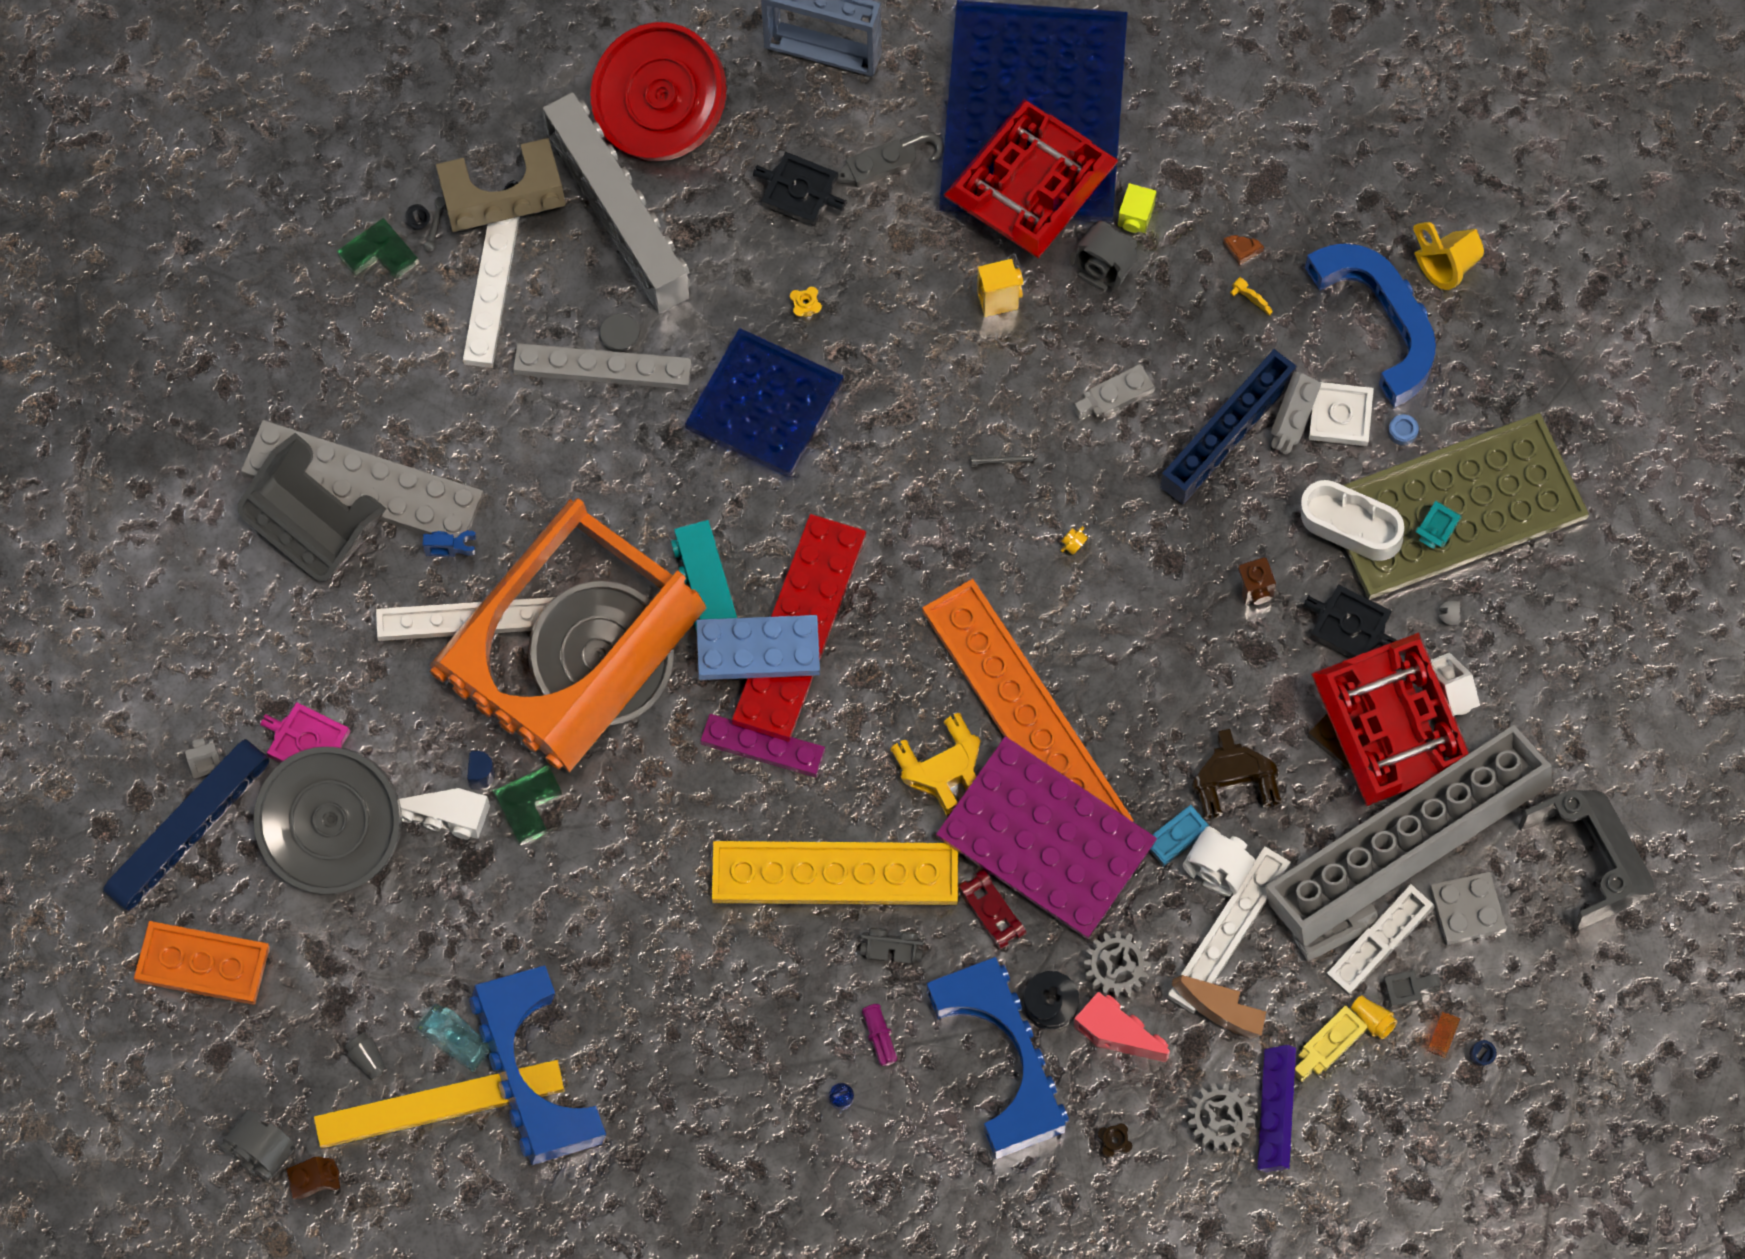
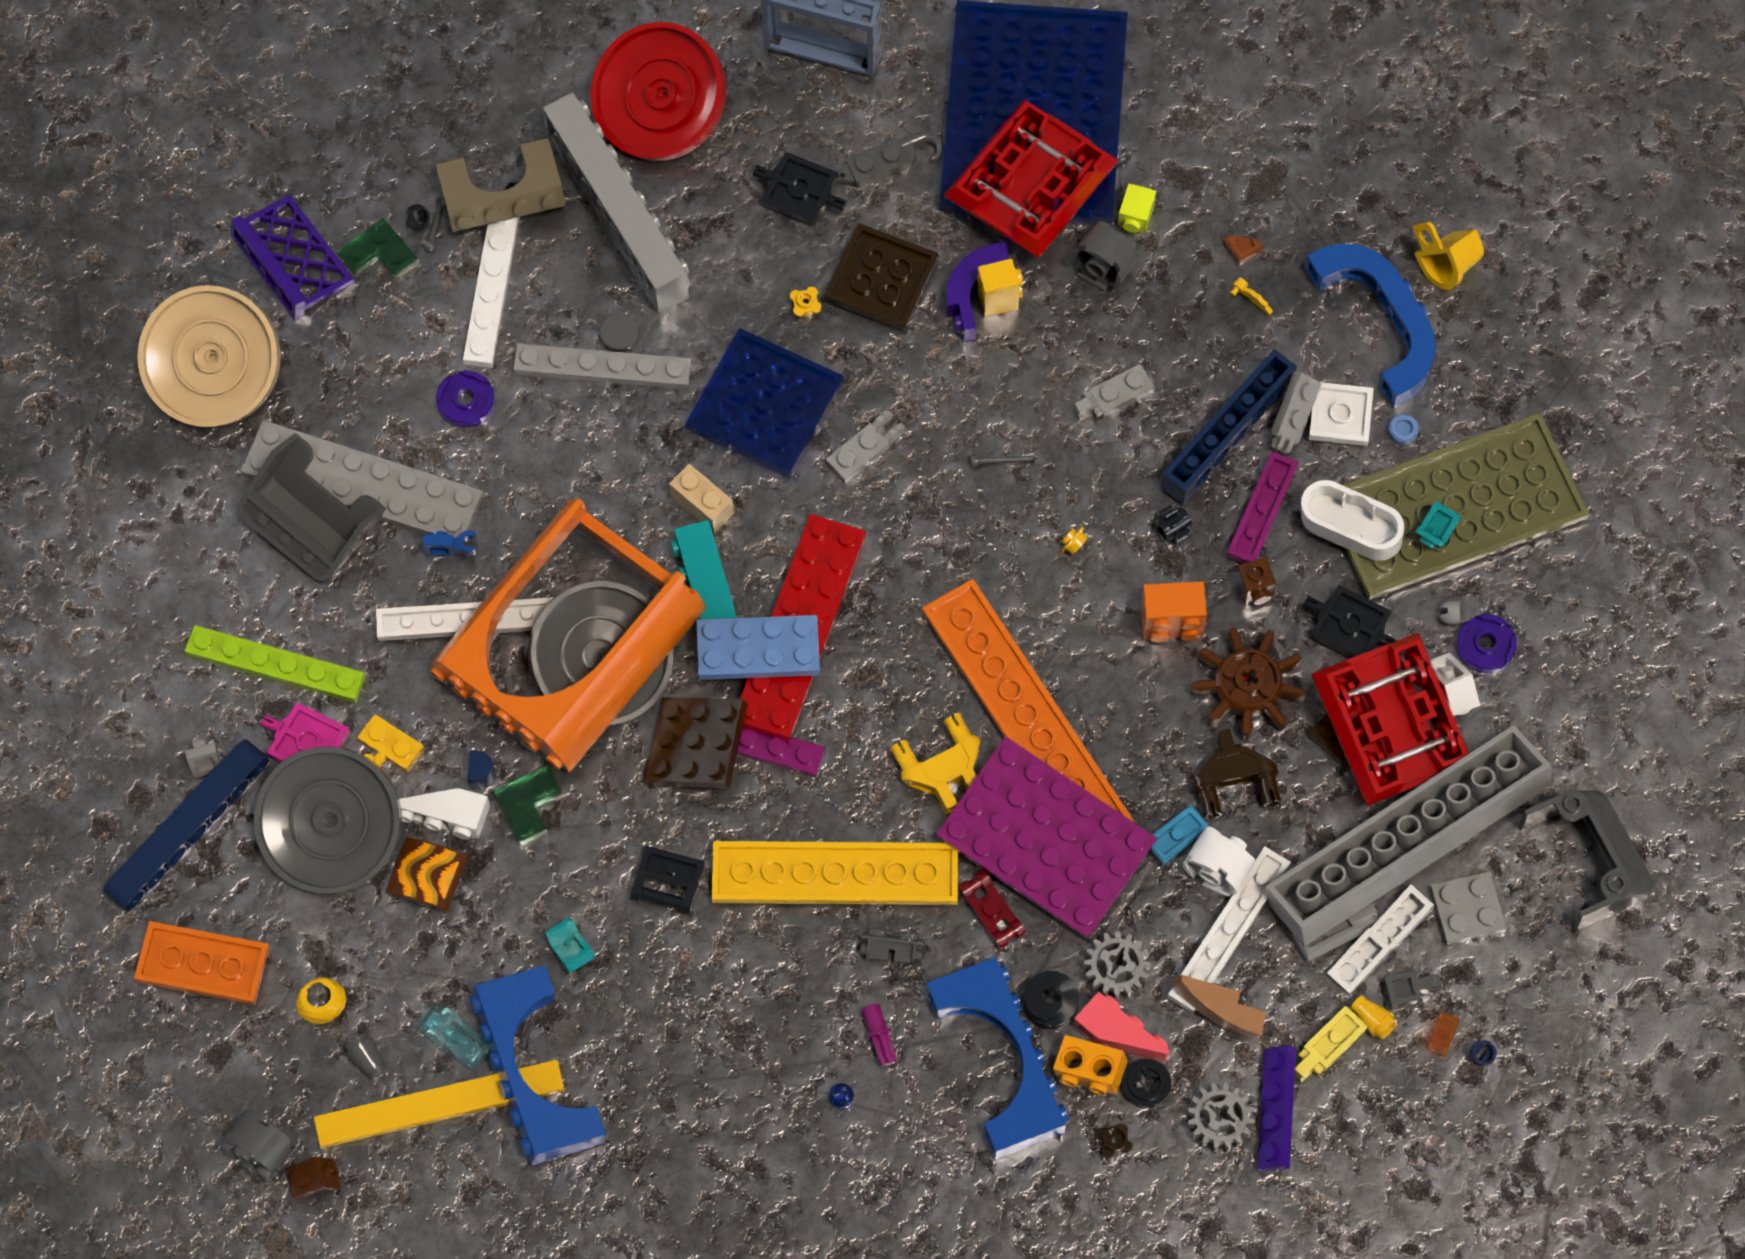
(208, 356): none -> tan container
(268, 262): none -> dark purple fence
(275, 664): none -> lime plate
(324, 1013): none -> yellow piece
(390, 744): none -> yellow plate
(427, 874): none -> slope
(469, 414): none -> dark purple tile
(569, 945): none -> teal bracket
(669, 870): none -> black plate
(696, 742): none -> dark brown plate
(701, 498): none -> tan brick
(864, 447): none -> light grey hinge
(881, 277): none -> dark brown plate
(963, 286): none -> dark purple arch
(1093, 1058): none -> light orange brick
(1153, 1071): none -> black gear
(1173, 524): none -> black gear
(1173, 611): none -> orange brick
(1239, 669): none -> reddish brown gear
(1262, 508): none -> magenta plate
(1486, 660): none -> dark purple tile

